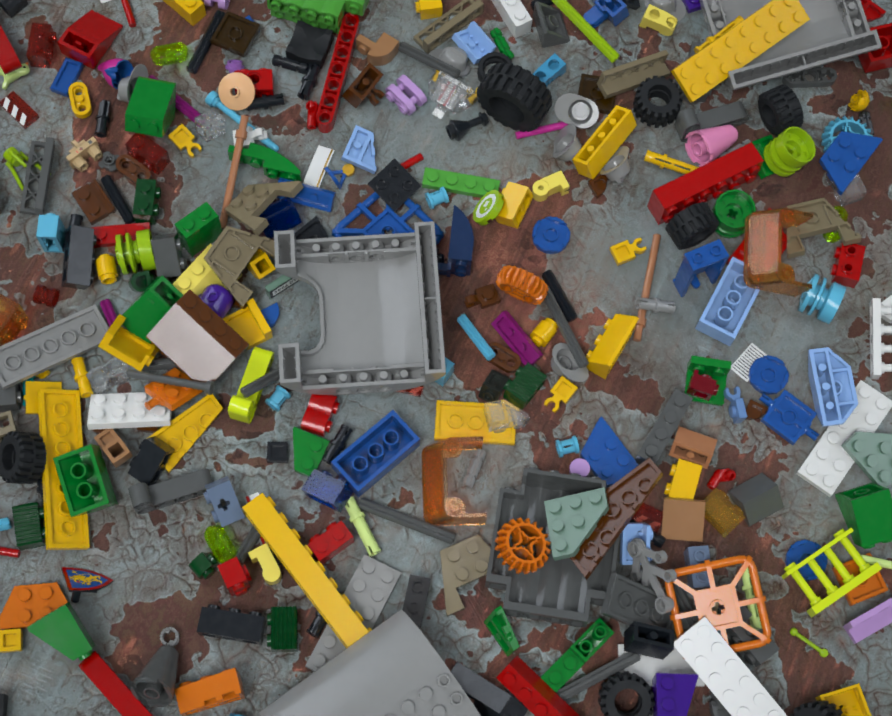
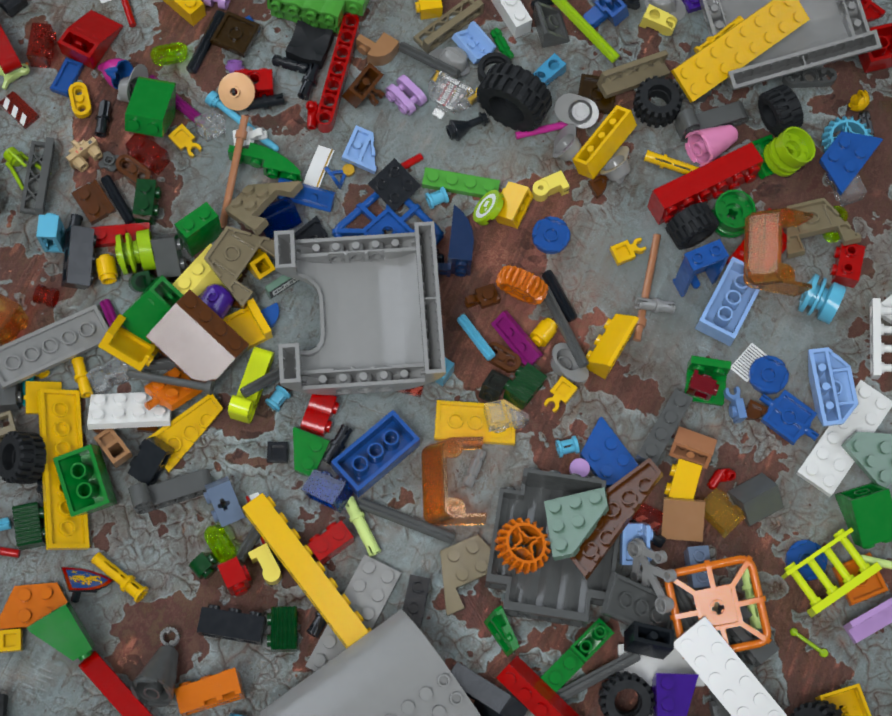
(126, 582): none -> yellow pin

